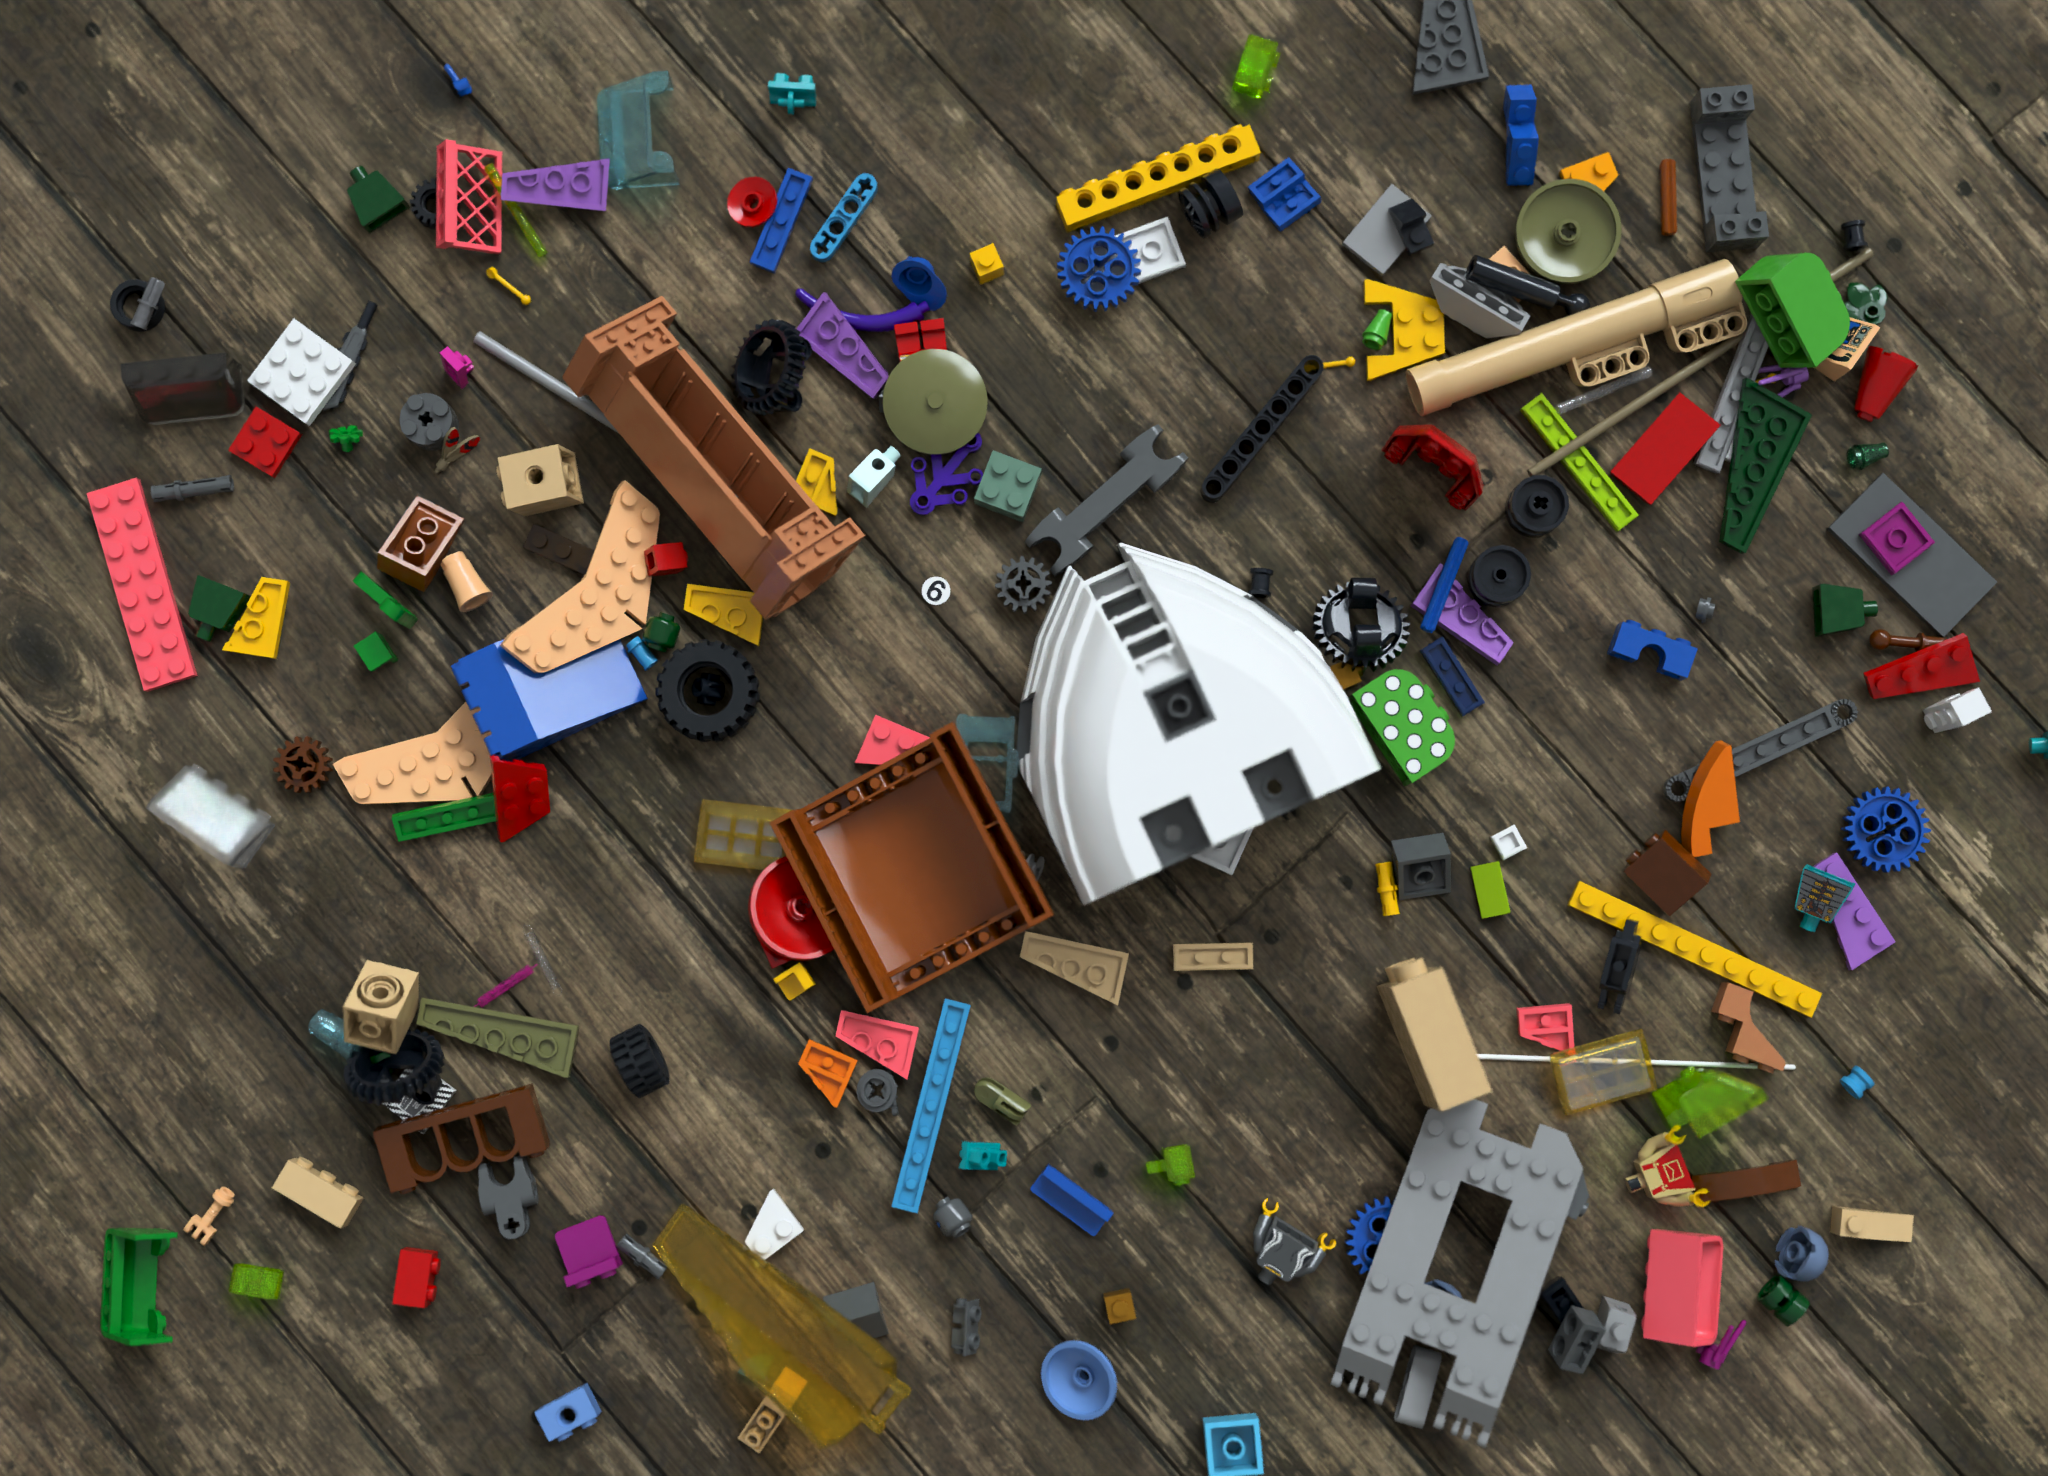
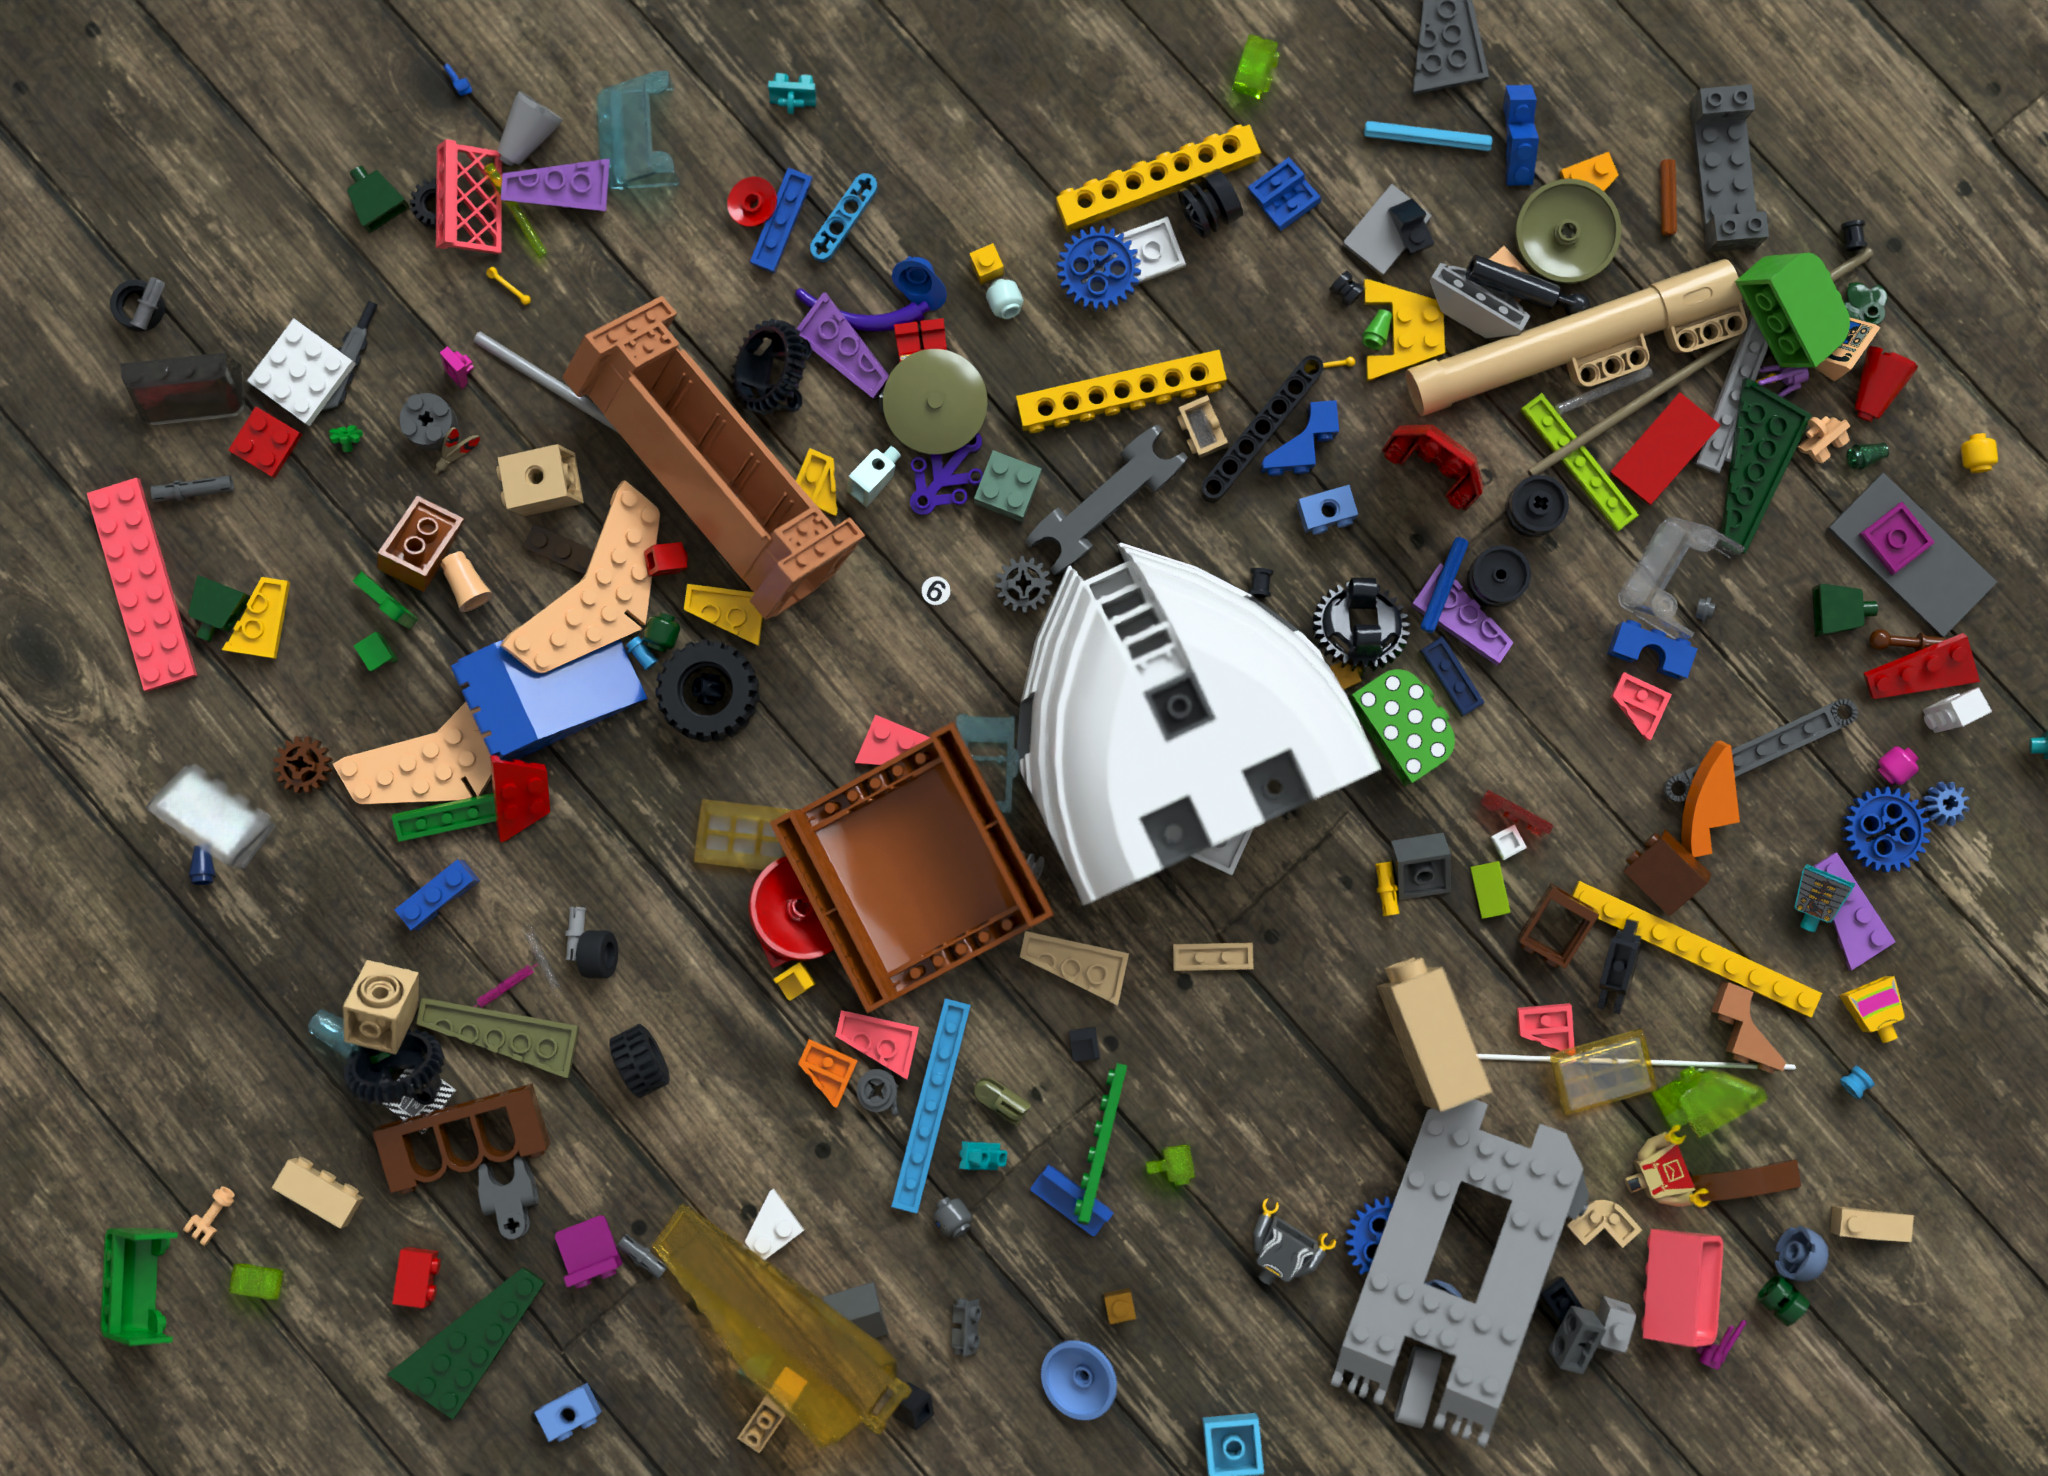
(201, 867): none -> dark blue cone
(427, 901): none -> blue arch
(458, 1357): none -> dark green wing
(525, 129): none -> light grey cone
(574, 931): none -> light grey pin
(597, 954): none -> black tyre
(915, 1409): none -> black panel
(1004, 298): none -> light aqua head
(1084, 1044): none -> black panel
(1097, 1154): none -> green plate
(1202, 426): none -> tan window
(1208, 363): none -> yellow brick
(1299, 453): none -> blue arch
(1339, 499): none -> medium blue brick
(1347, 289): none -> black wheel
(1428, 136): none -> medium azure axle
(1514, 813): none -> clear red hinge
(1573, 904): none -> reddish brown window
(1607, 1216): none -> tan plate
(1640, 703): none -> coral wing
(1644, 589): none -> clear windscreen
(1821, 435): none -> light nougat hips
(1876, 1007): none -> yellow torso
(1898, 765): none -> dark pink head
(1938, 810): none -> medium blue gear
(1979, 453): none -> yellow head

